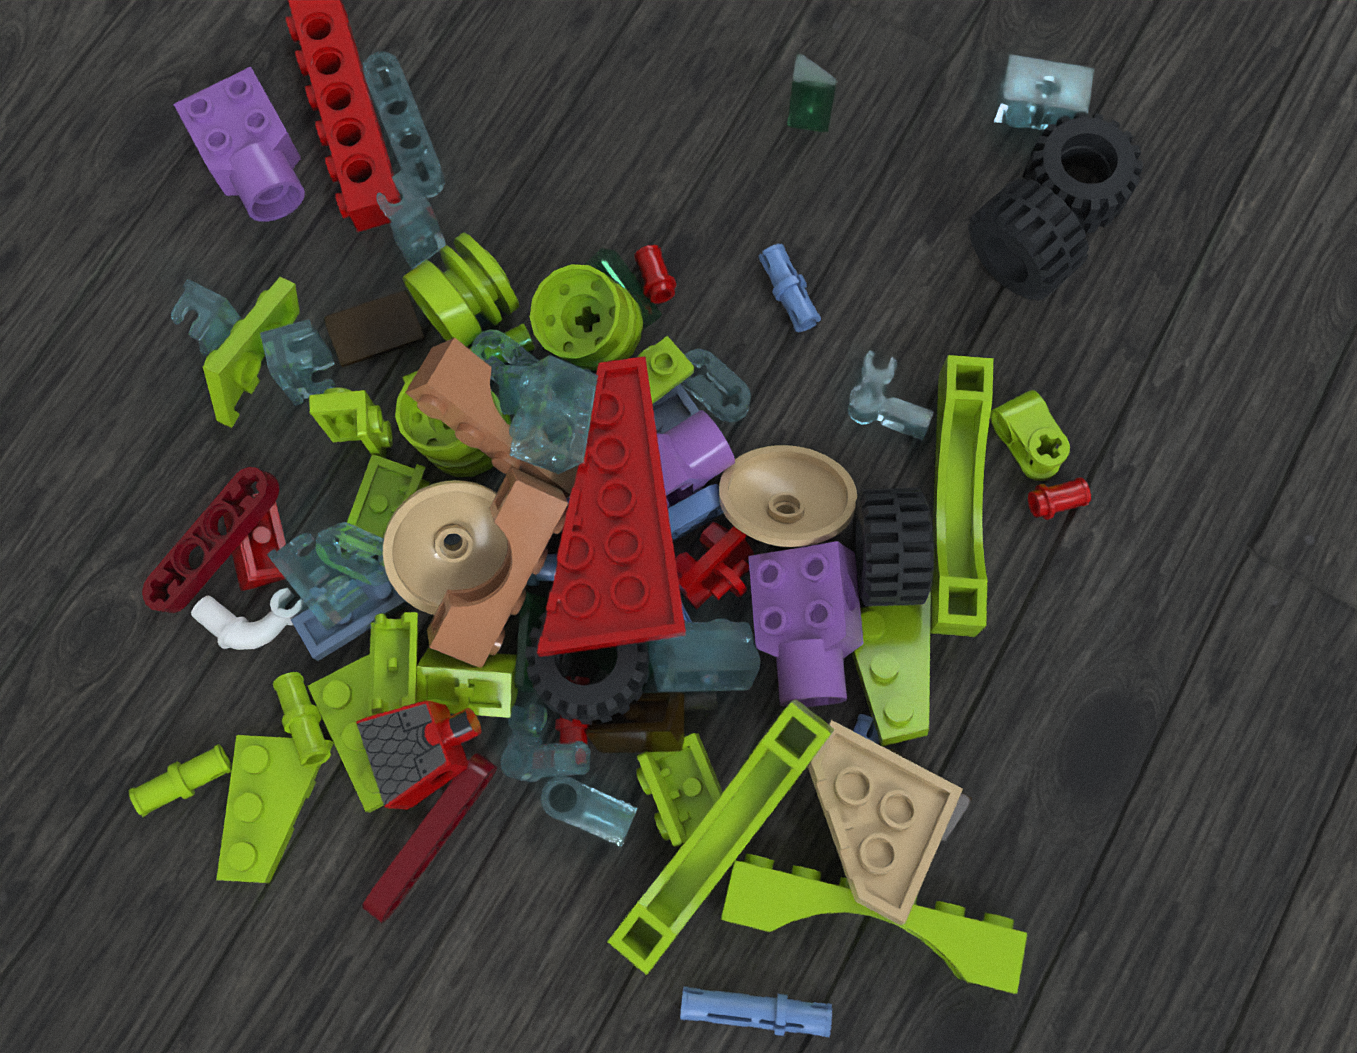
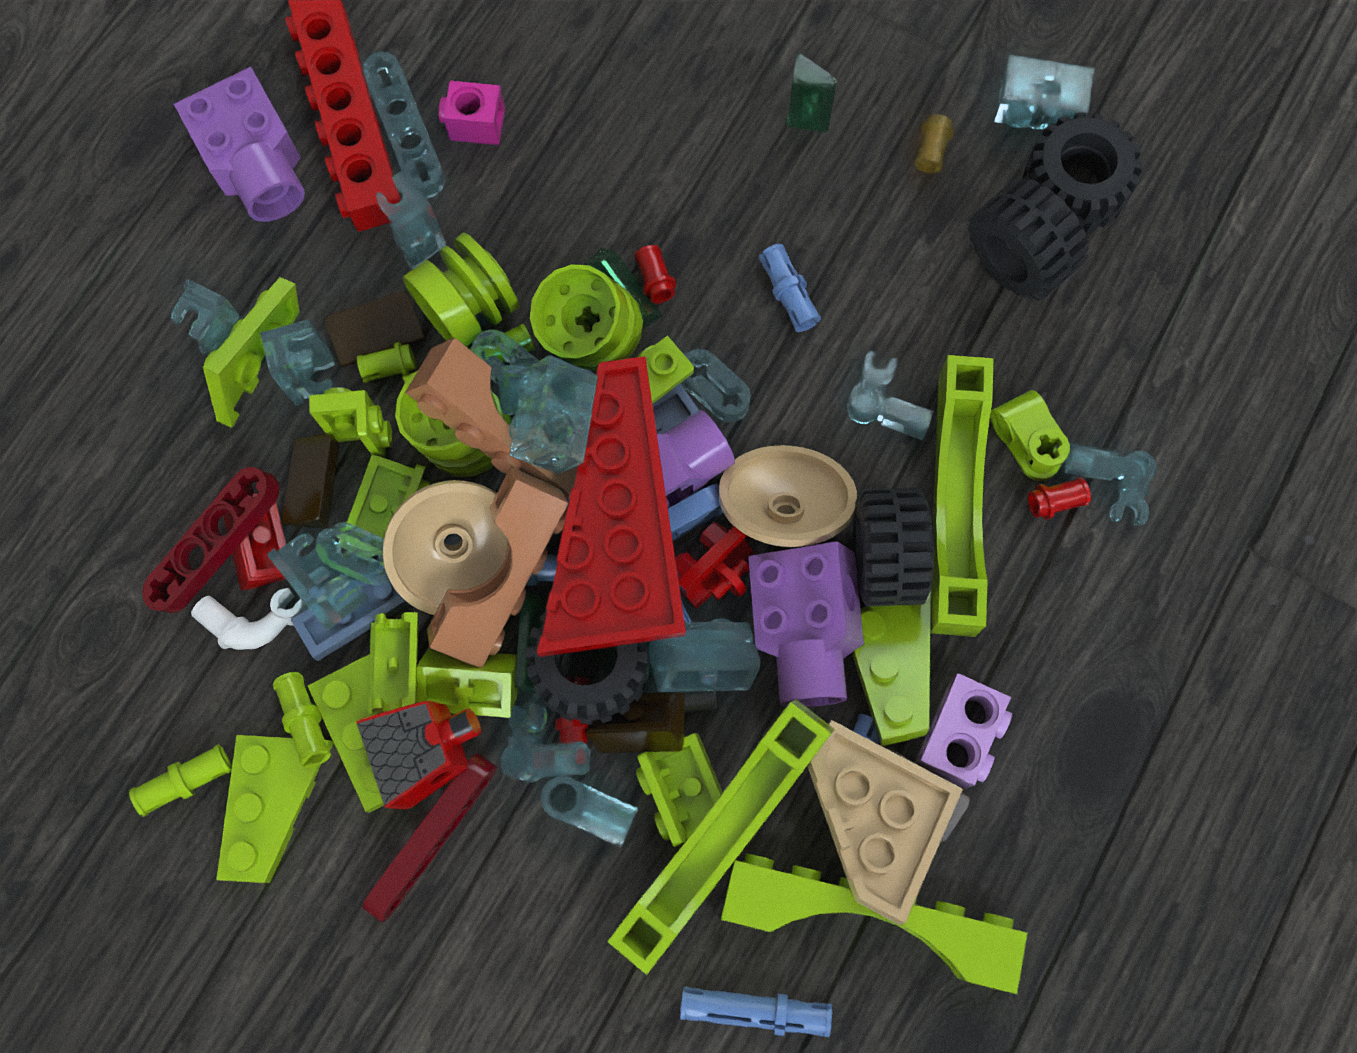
(311, 482): none -> dark brown slope
(386, 363): none -> lime pin
(479, 127): none -> dark pink brick
(936, 133): none -> clear yellow pin
(953, 726): none -> lavender brick
(1131, 472): none -> clear light blue bar

